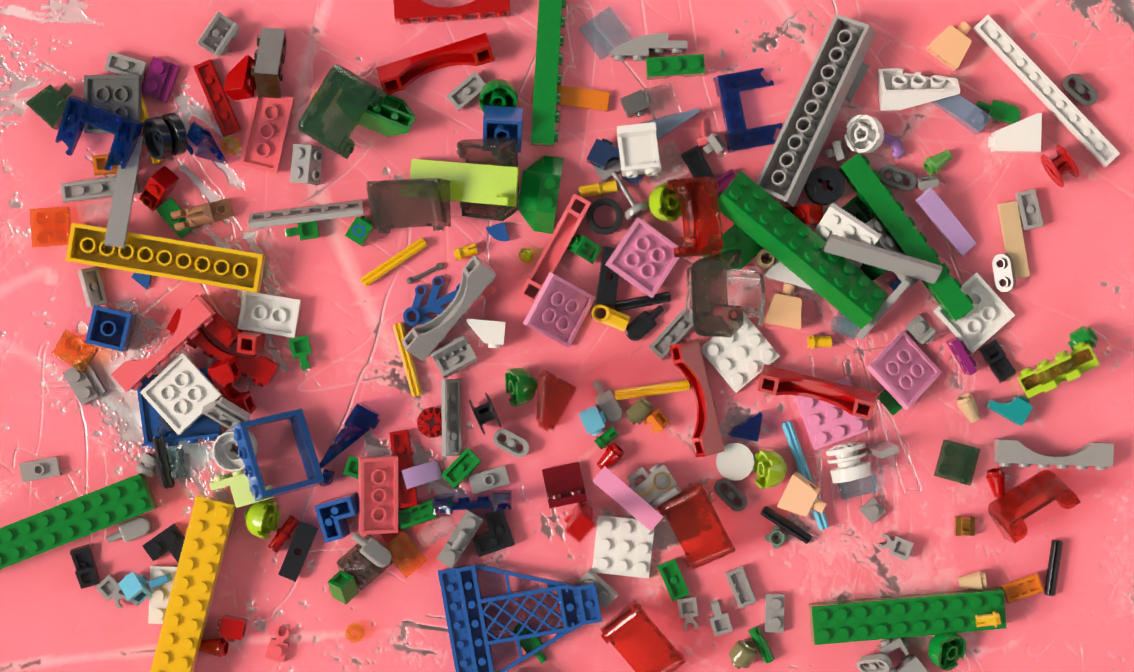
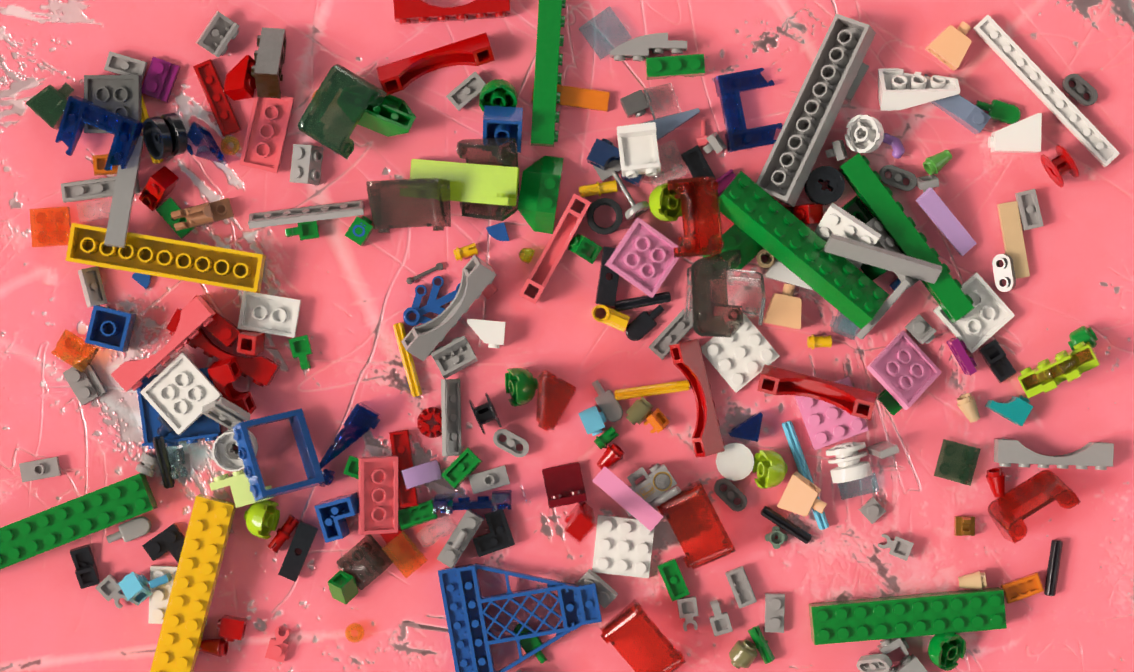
(373, 550): light grey piece -> none
(393, 262): yellow axle -> none
(559, 310): bright pink plate -> none
(988, 620): yellow pin -> none

